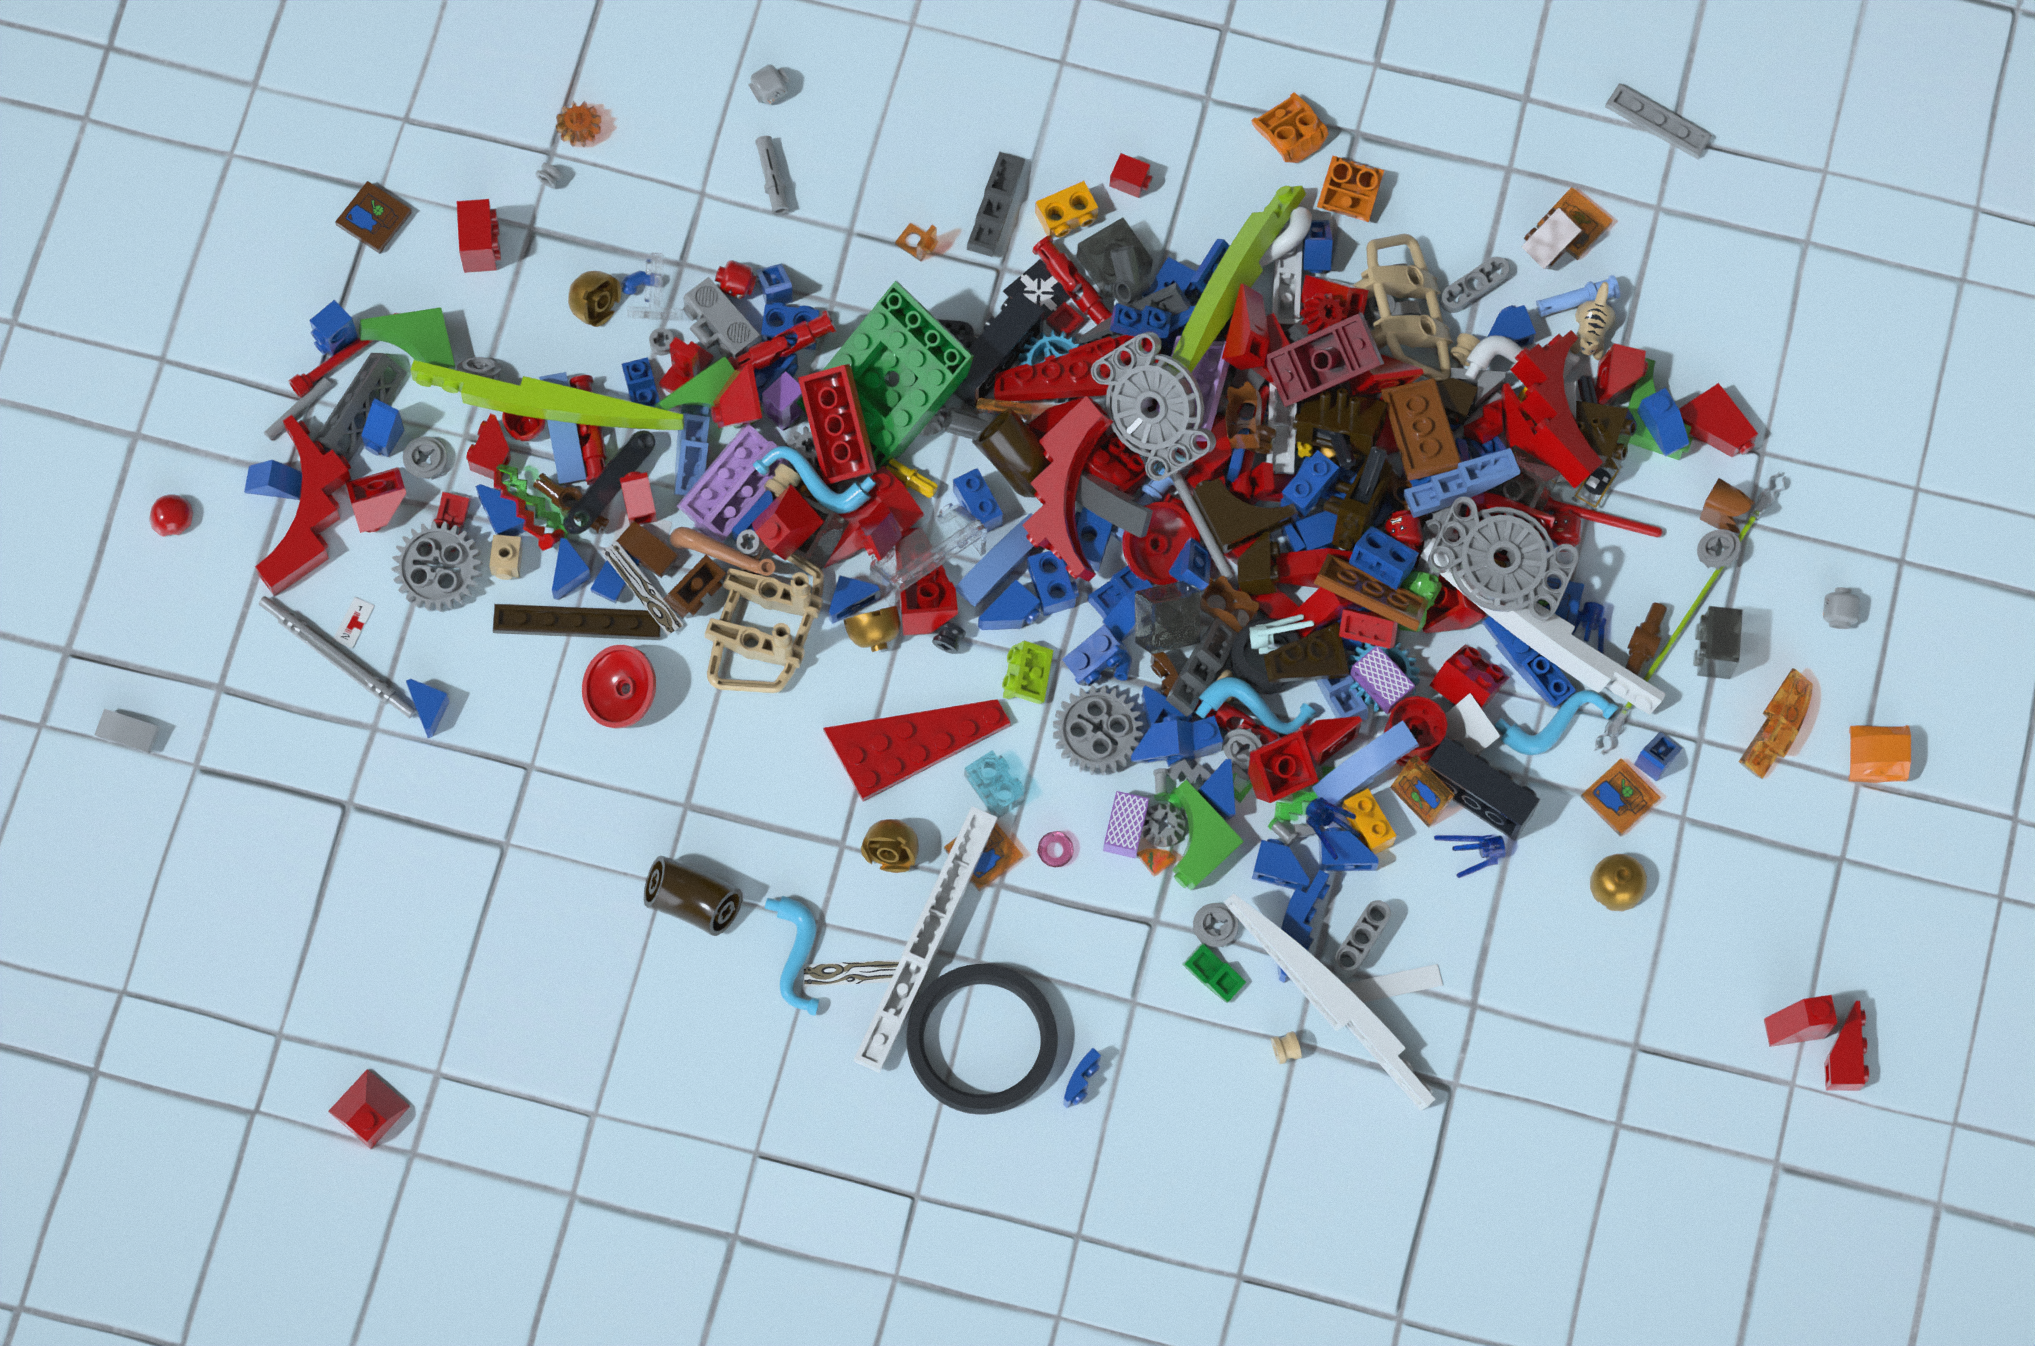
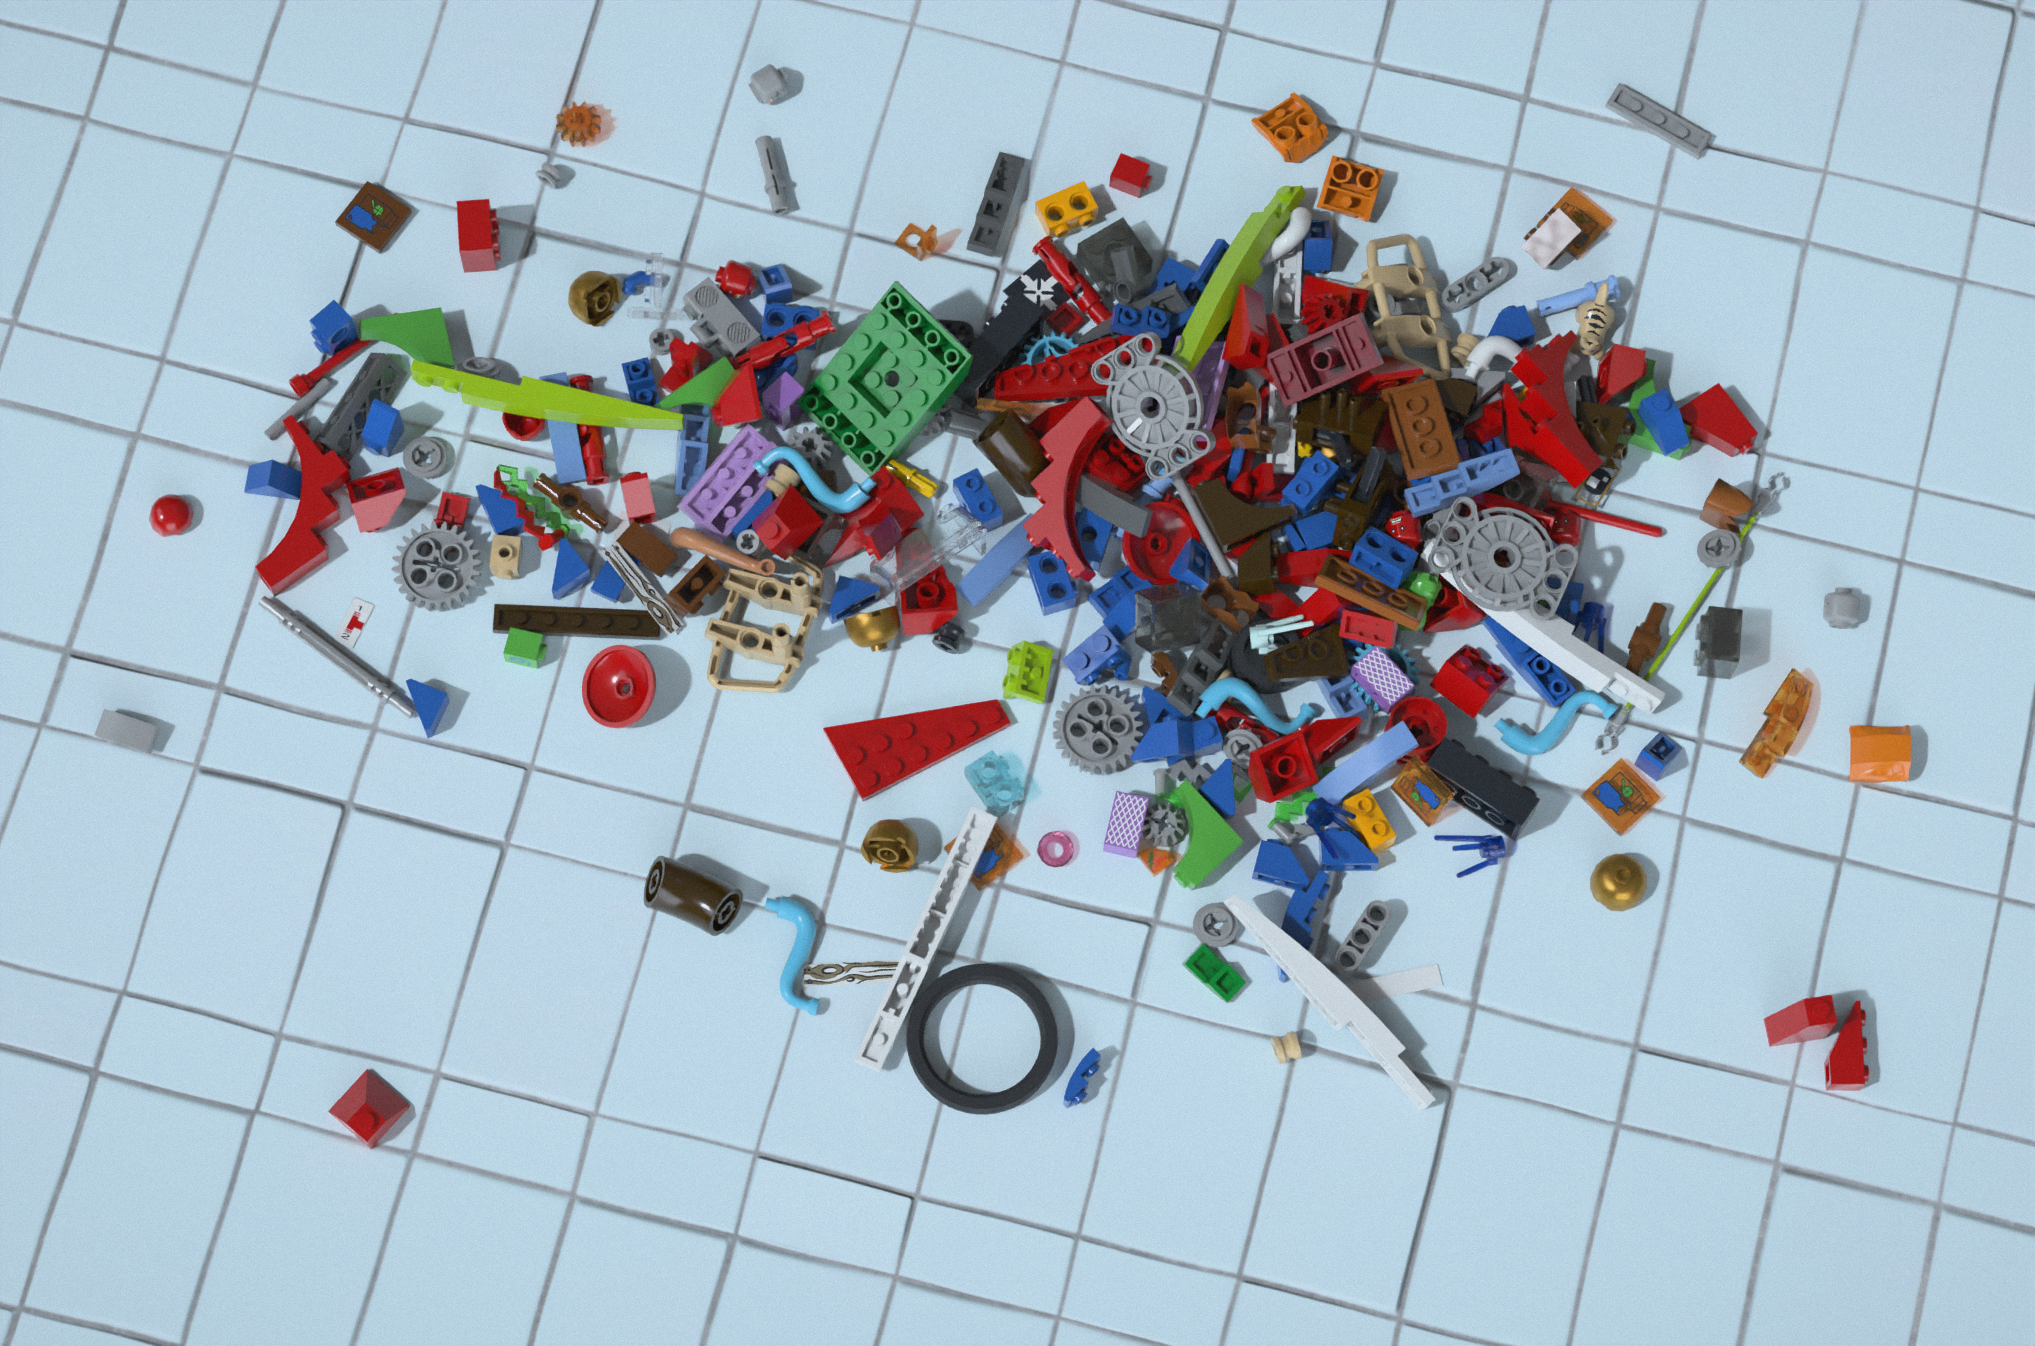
(489, 449): red slope -> none
(525, 648): none -> bright green brick
(608, 483): black piece -> none
(837, 424): red brick -> none
(1011, 609): blue slope -> none
(1470, 726): white sticker -> none

